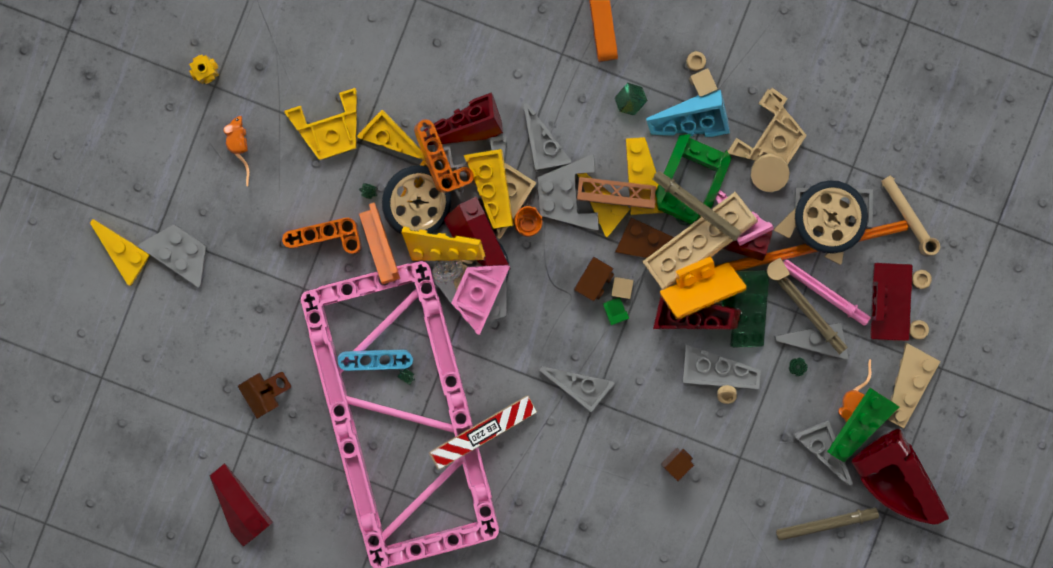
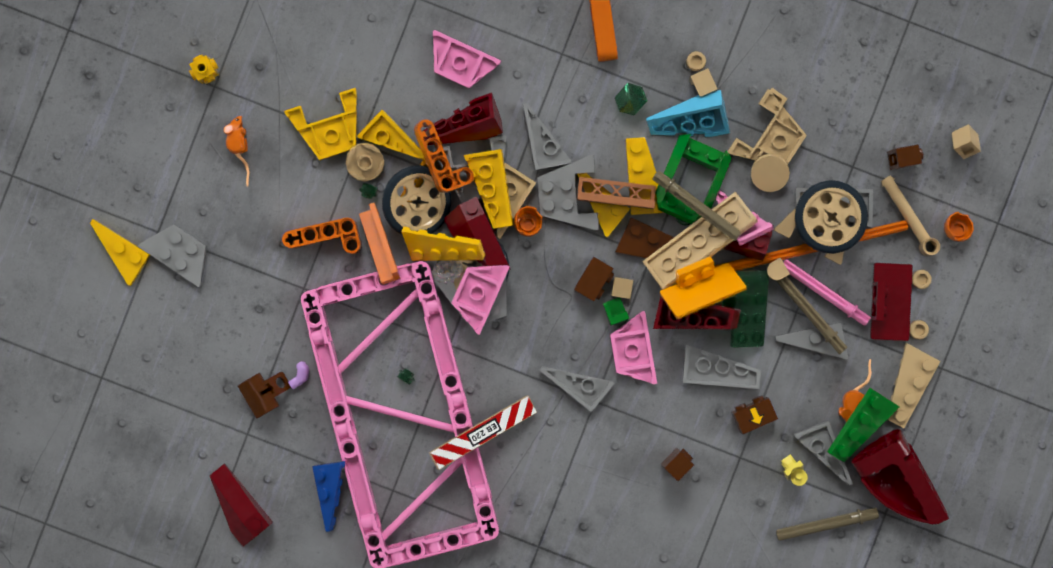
(302, 375): none -> lavender arm
(328, 488): none -> blue wing
(364, 162): none -> tan tile
(375, 357): medium azure beam -> none
(460, 61): none -> bright pink wing
(633, 350): none -> bright pink wing
(727, 394): tan tile -> none
(754, 414): none -> reddish brown brick
(794, 471): none -> light yellow hips
(803, 367): clear green plate -> none
(905, 157): none -> reddish brown brick
(958, 227): none -> orange hair
(966, 141): none -> tan panel

